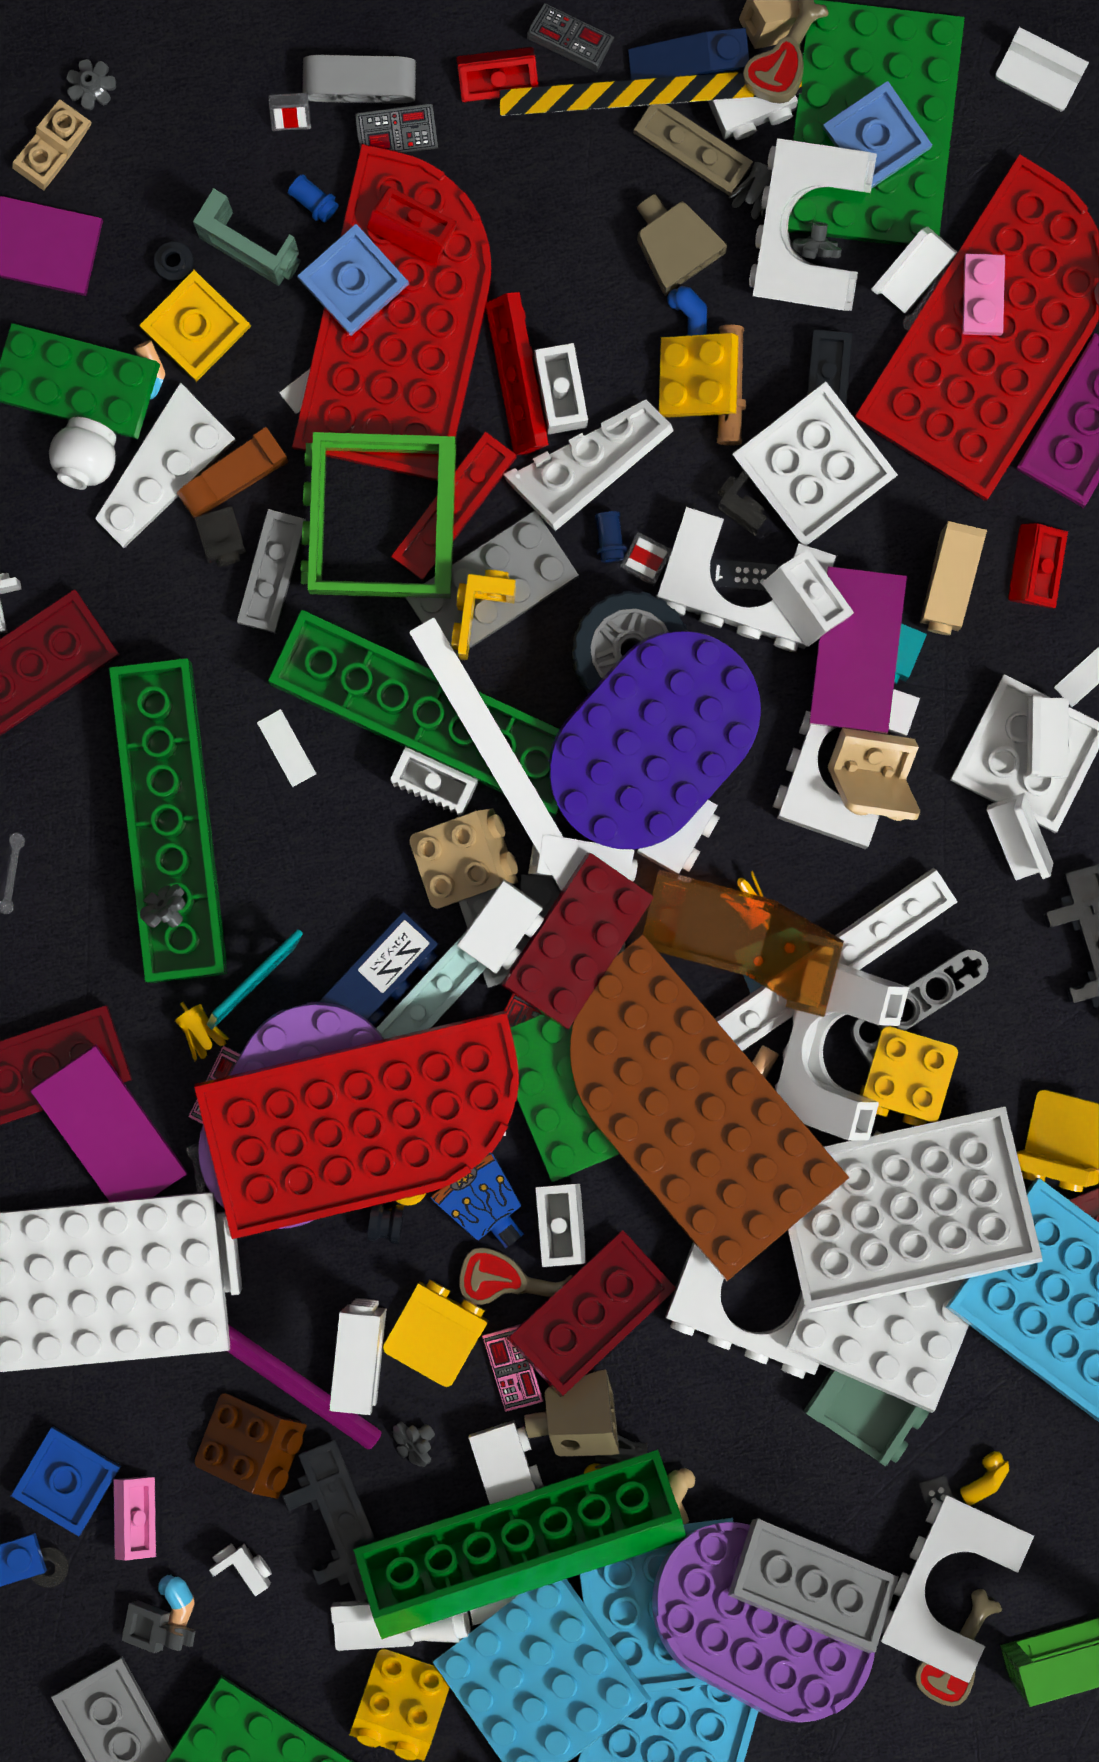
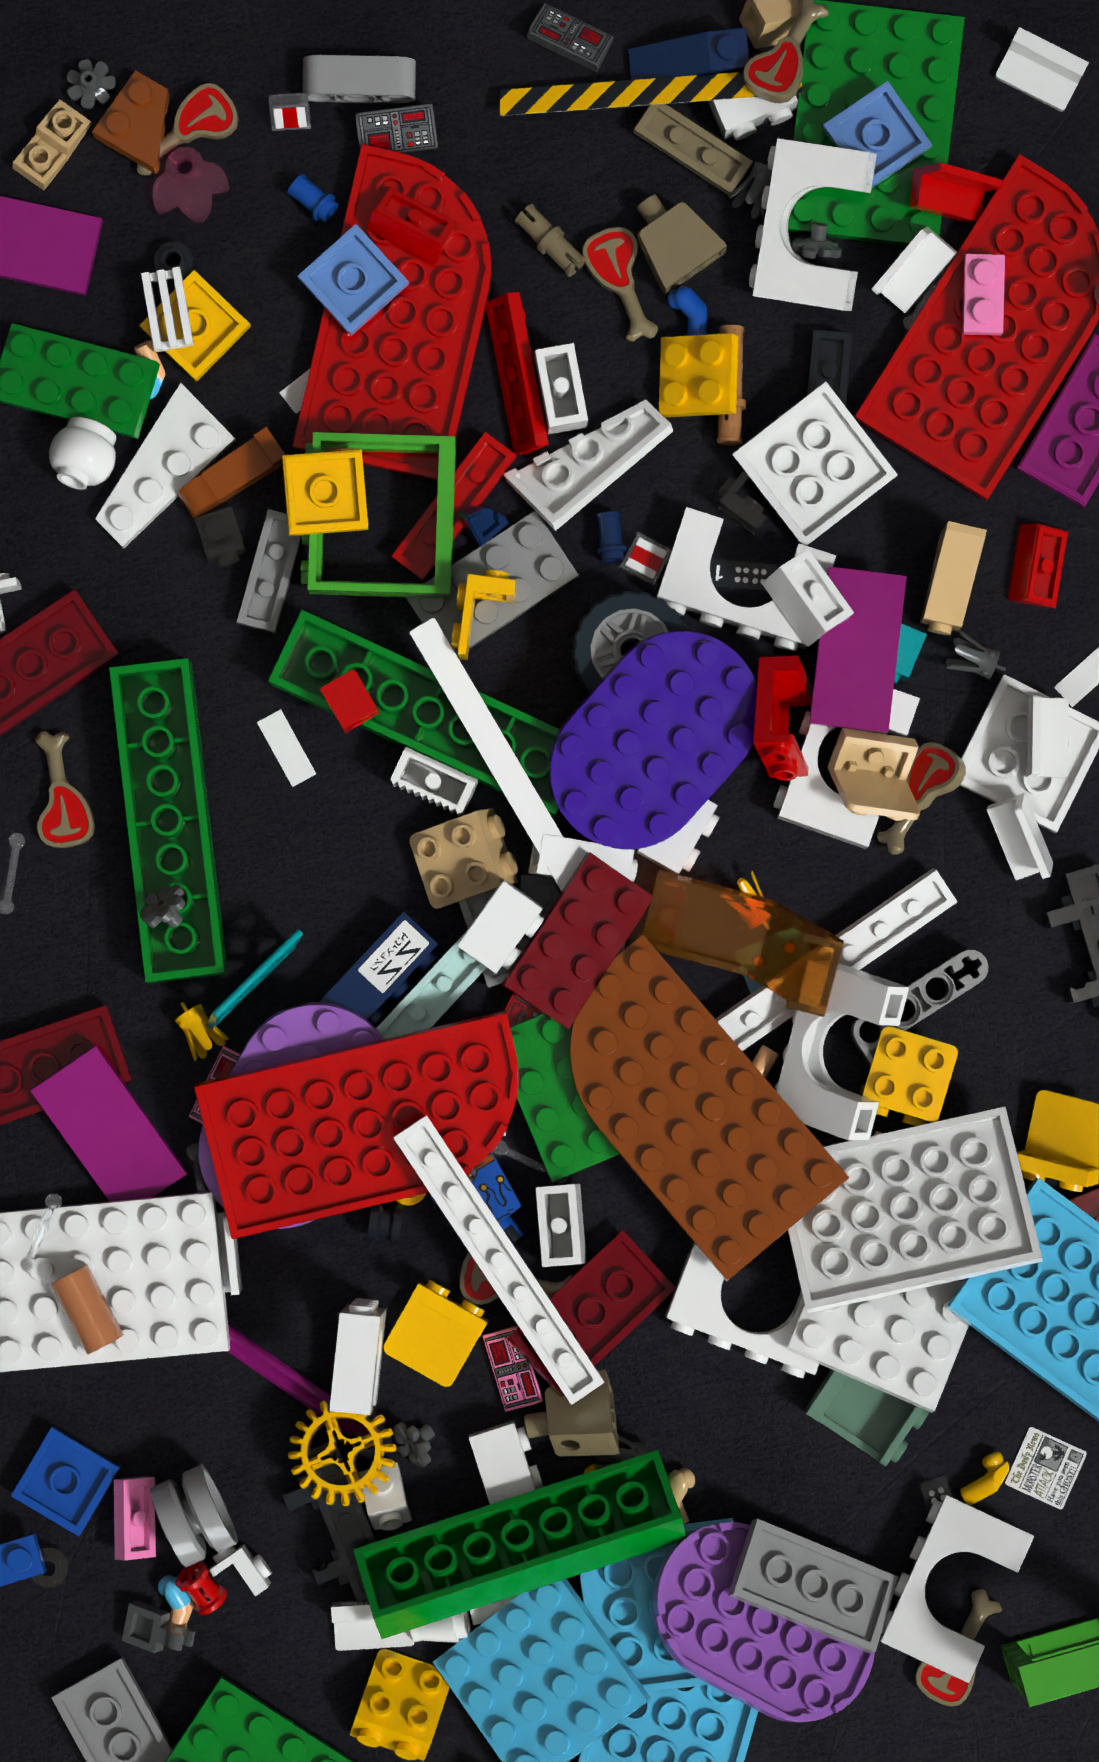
(53, 1202): none -> clear hinge
(68, 816): none -> dark tan piece
(87, 1309): none -> nougat brick
(136, 121): none -> dark orange wing
(162, 276): none -> white tile
(190, 190): none -> clear pink plate
(191, 1516): none -> light grey wheel
(204, 114): none -> piece
(209, 1589): none -> red bush
(212, 228): sand green panel -> none
(249, 1446): reddish brown bracket -> none
(325, 492): none -> yellow tile
(349, 701): none -> red panel
(355, 1484): none -> yellow gear
(388, 1507): none -> white bracket
(482, 523): none -> dark blue tile
(488, 73): red slope -> none
(498, 1260): none -> white plate
(502, 1149): none -> clear hinge
(550, 240): none -> dark tan pin
(610, 262): none -> dark tan piece
(780, 686): none -> red panel
(932, 774): none -> dark tan piece
(951, 191): none -> red panel
(982, 659): none -> dark grey piece
(1045, 1468): none -> sticker

